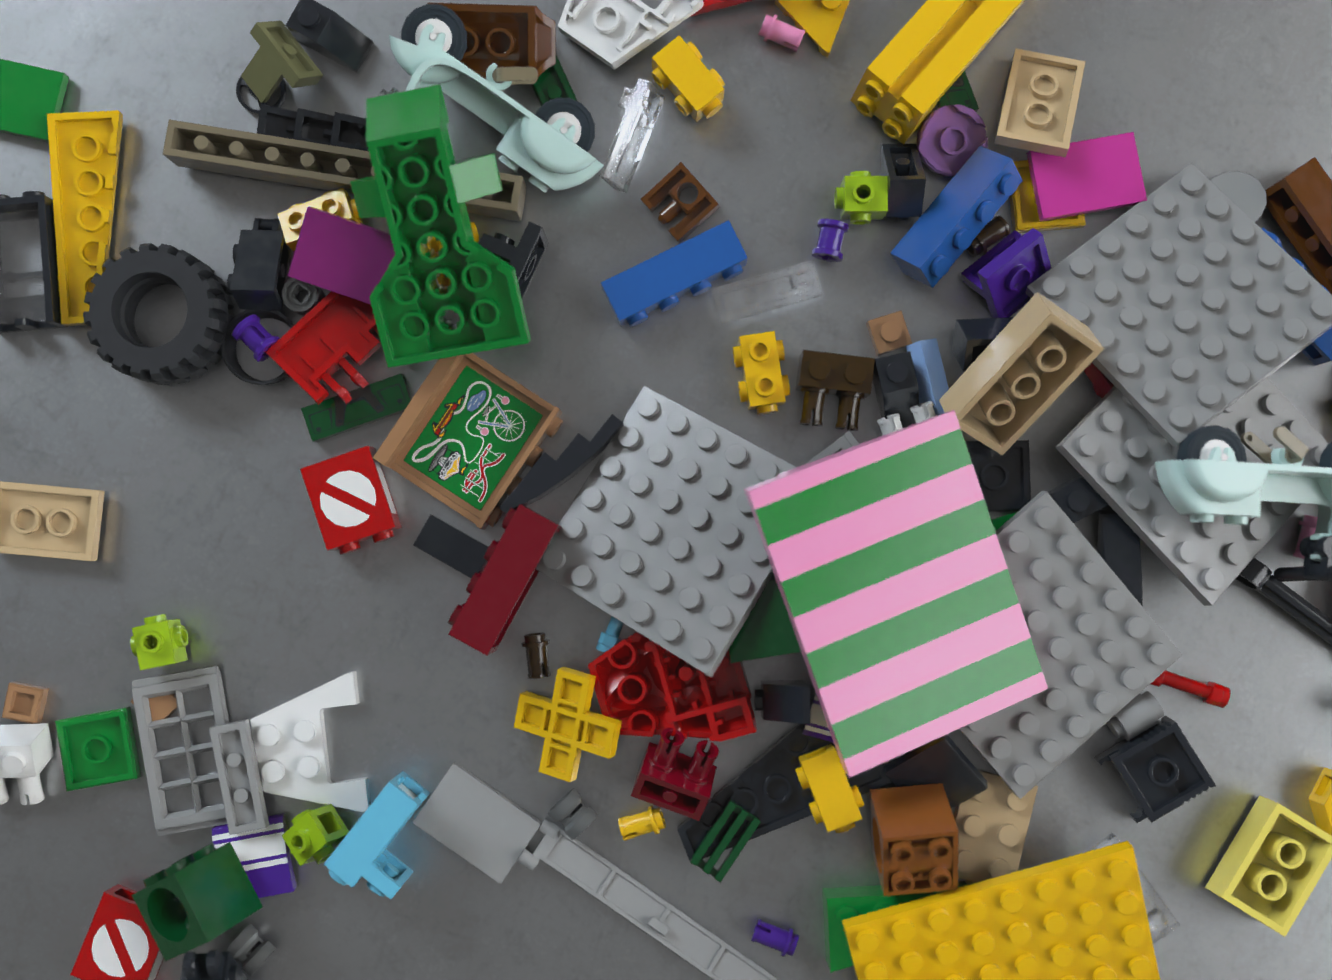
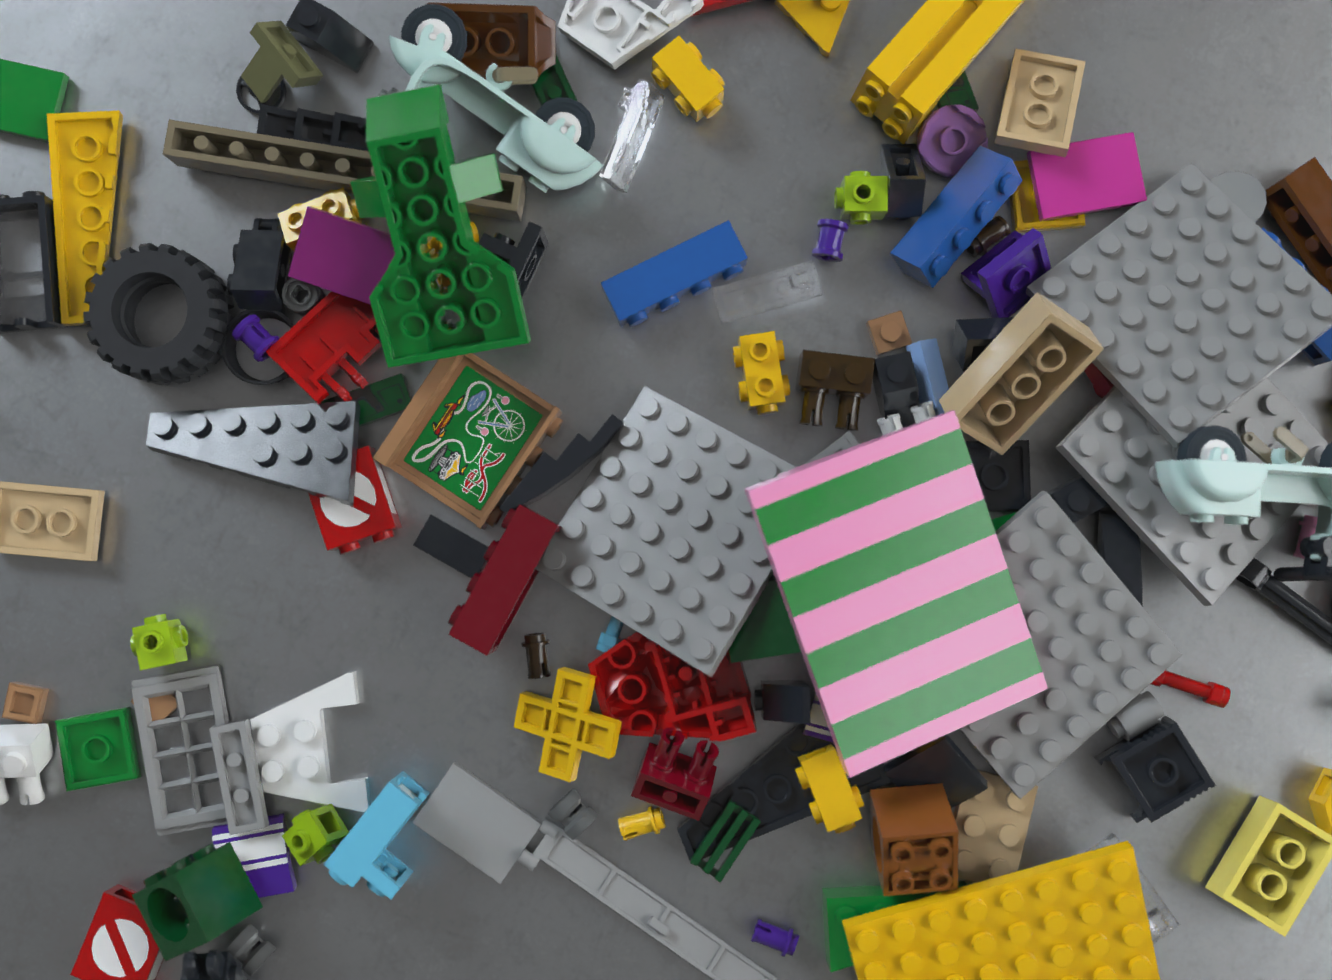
(279, 444): none -> wing
(673, 185): reddish brown brick -> none
(781, 32): bright pink pin -> none

